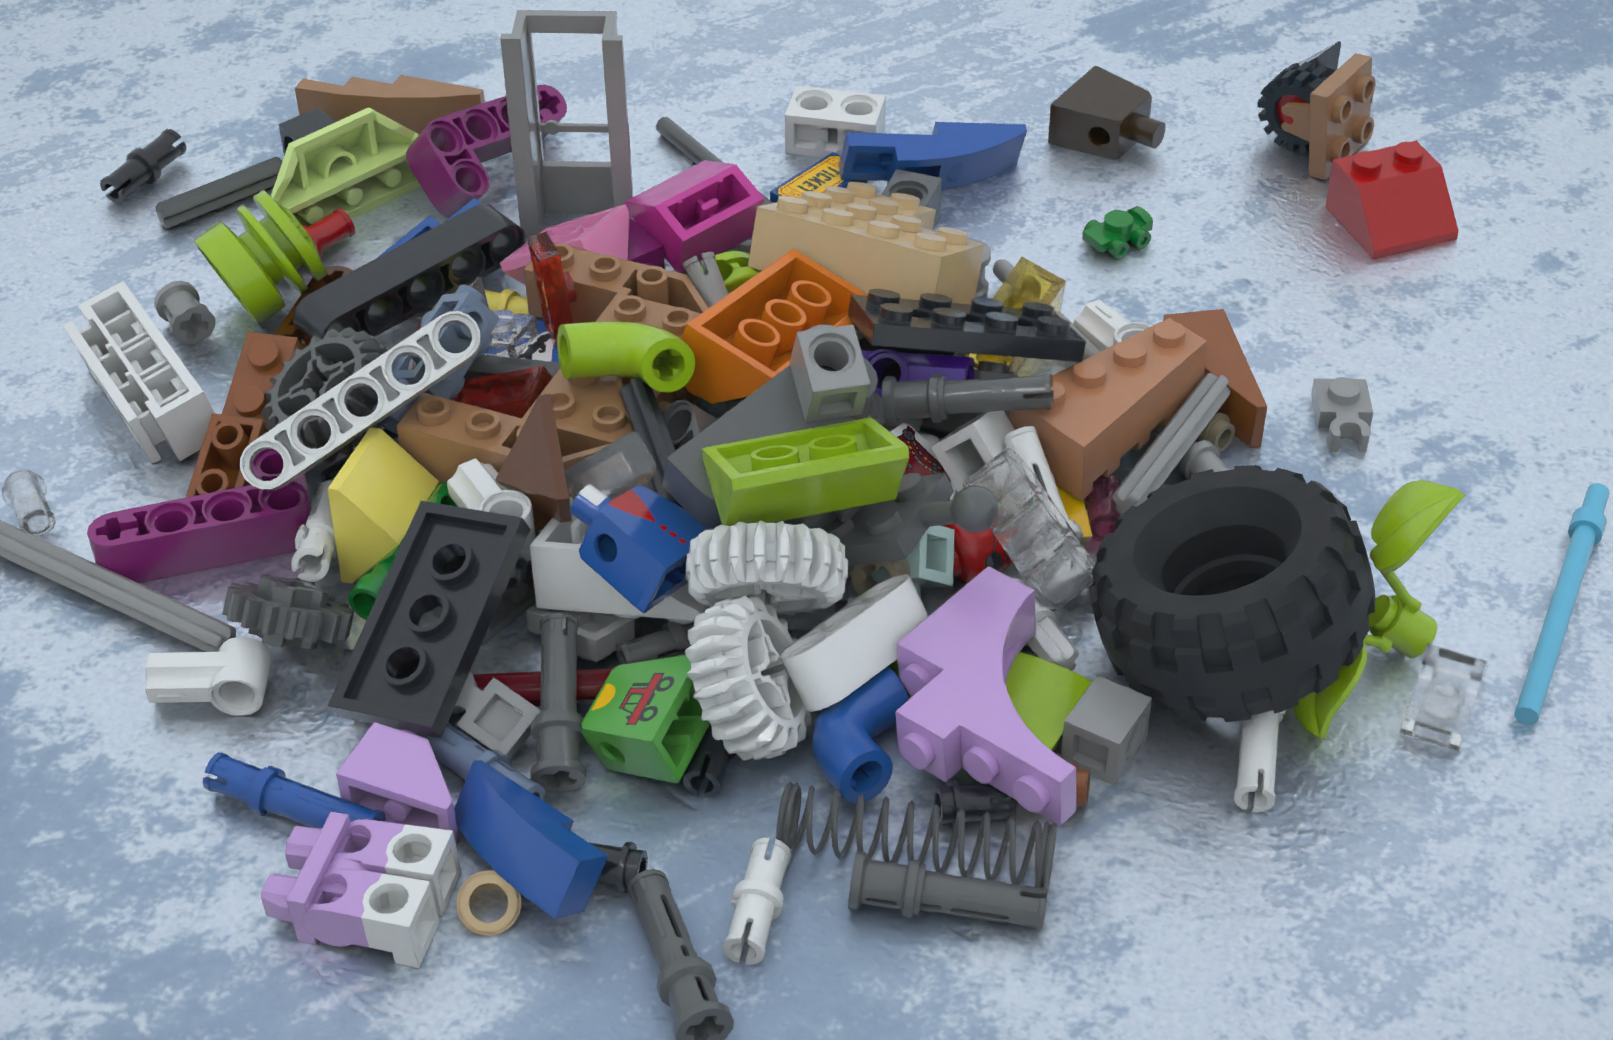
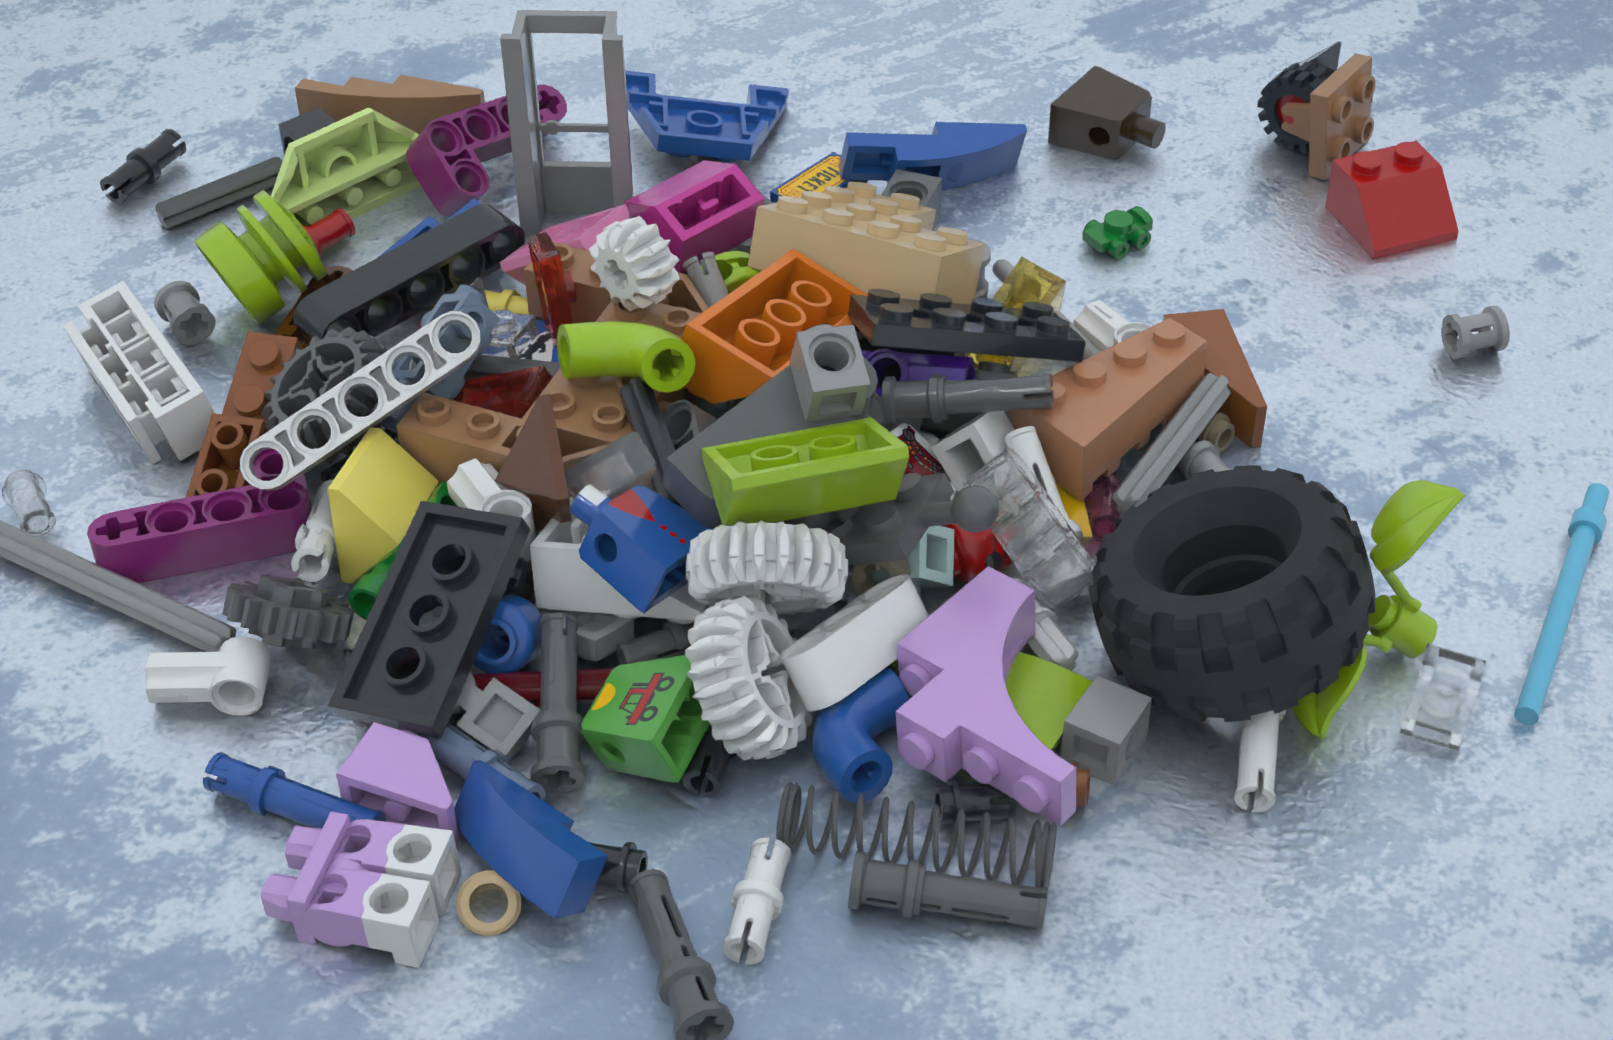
(511, 638): none -> blue head
(634, 263): none -> white gear
(704, 126): none -> blue wing
(822, 116): white brick -> none
(1343, 408): light grey plate -> none
(1494, 339): none -> light grey bush

